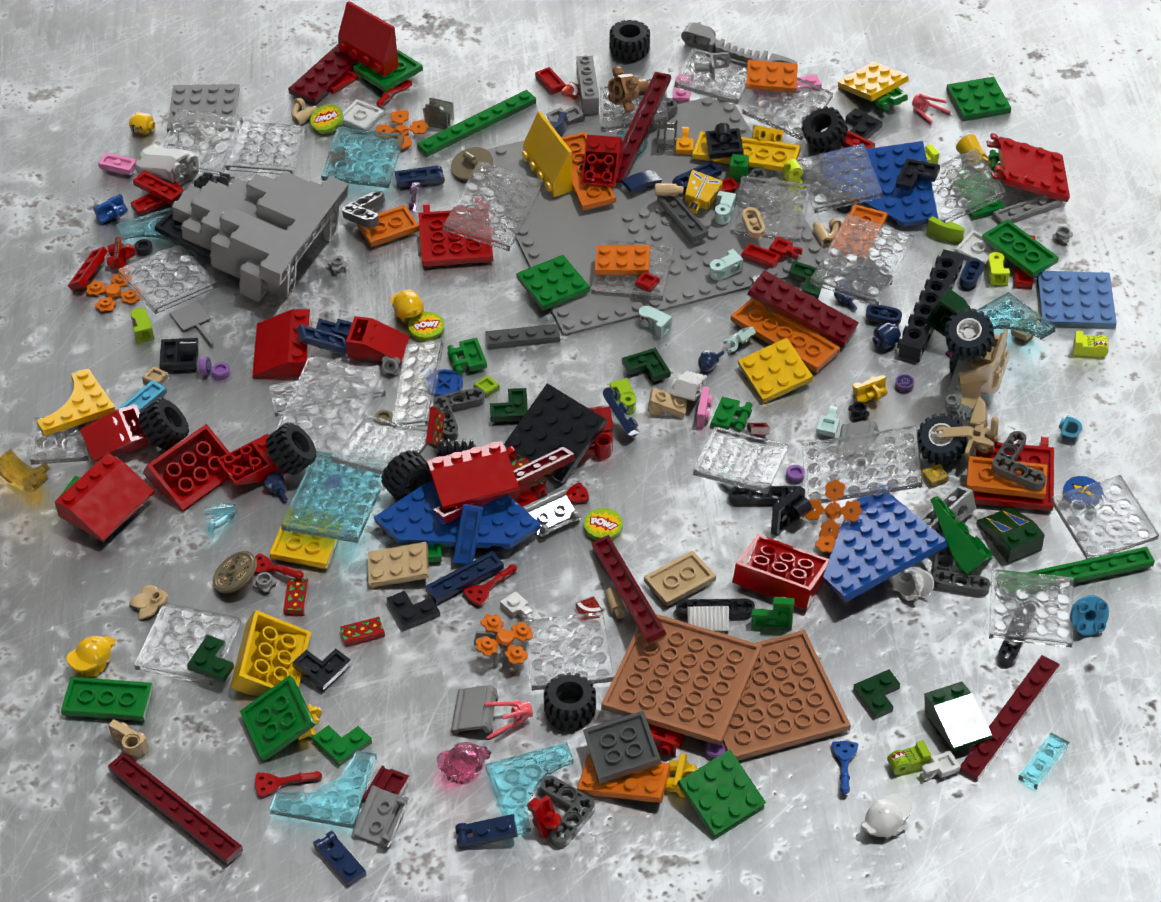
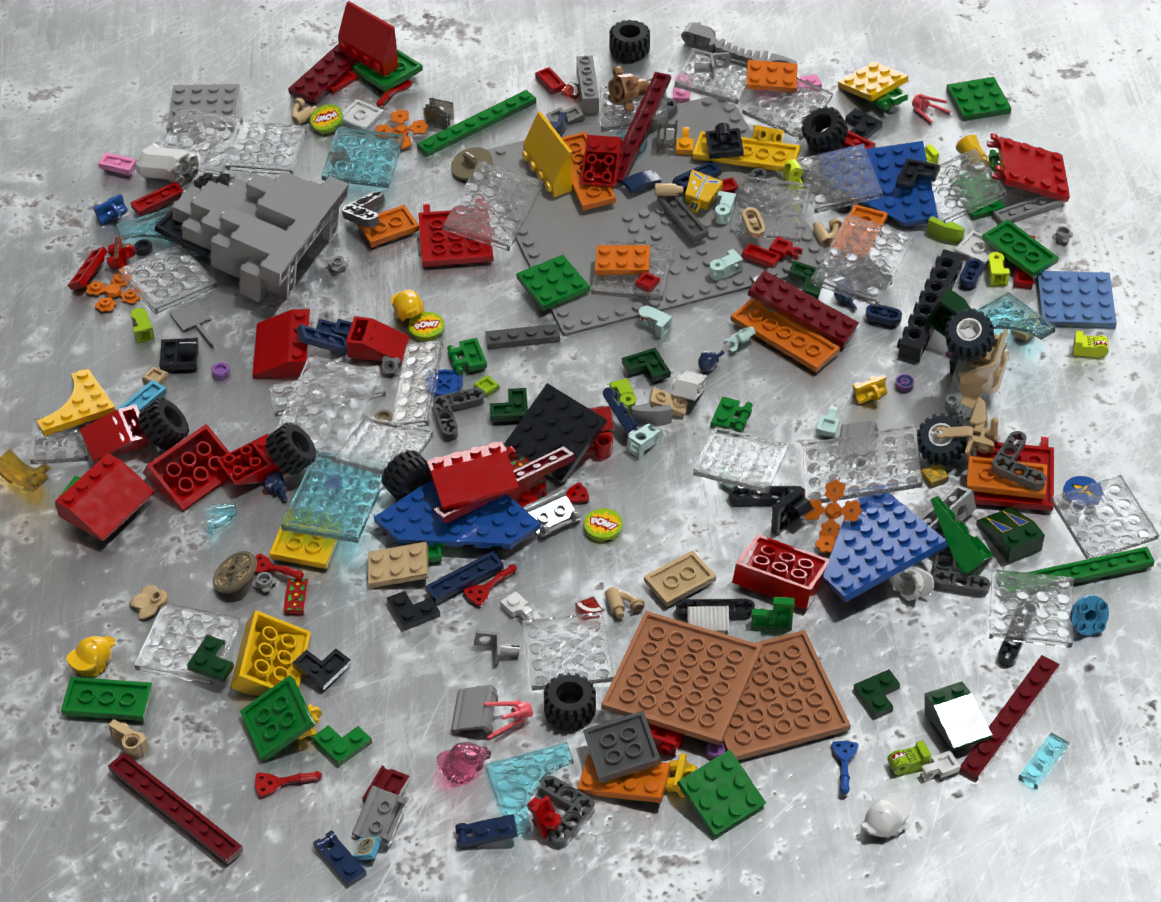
(142, 124): yellow head -> none
(157, 187): red plate -> none
(205, 365): medium lavender tile -> none
(334, 802): clear light blue plate -> none
(362, 631): tile -> none
(367, 848): none -> tile
(415, 190): clear purple tile -> none
(425, 175): dark blue plate -> none
(435, 426): red tile -> none
(448, 448): black piece -> none
(468, 534): blue tile -> none
(504, 637): orange plant -> none
(628, 589): dark red plate -> none
(643, 439): none -> light aqua leg
(646, 415): none -> light grey slope
(703, 412): bright pink plate -> none
(739, 166): green brick -> none
(758, 429): plate -> none
(775, 370): yellow plate -> none
(794, 474): medium lavender tile -> none
(858, 410): black plate -> none
(886, 335): dark blue head -> none
(1071, 426): medium azure plate -> none

